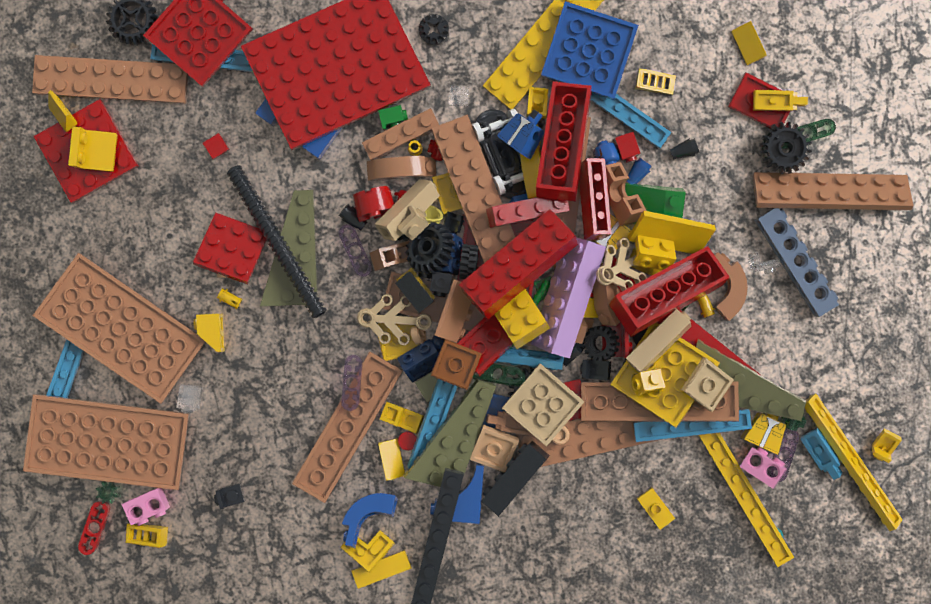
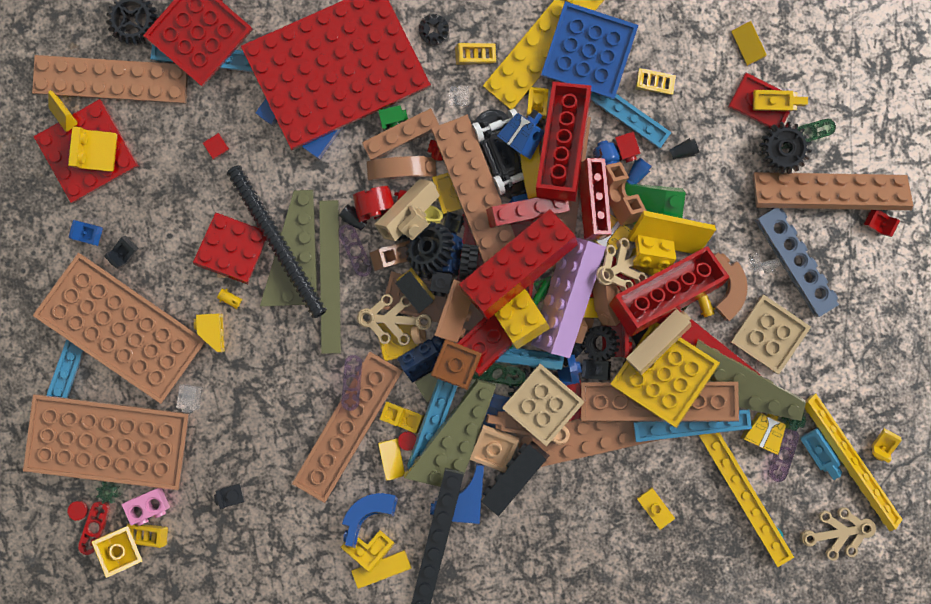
(77, 510): none -> red tile
(85, 232): none -> blue bracket
(116, 551): none -> yellow slope
(121, 252): none -> black bracket
(330, 276): none -> olive tile
(415, 152): yellow pin -> none
(475, 60): none -> yellow slope
(569, 375): none -> blue bracket
(648, 382): yellow bracket -> none
(707, 384): tan tile -> none
(761, 471): bright pink brick -> none
(770, 334): none -> tan plate
(841, 533): none -> tan plant
(881, 223): none -> red bracket

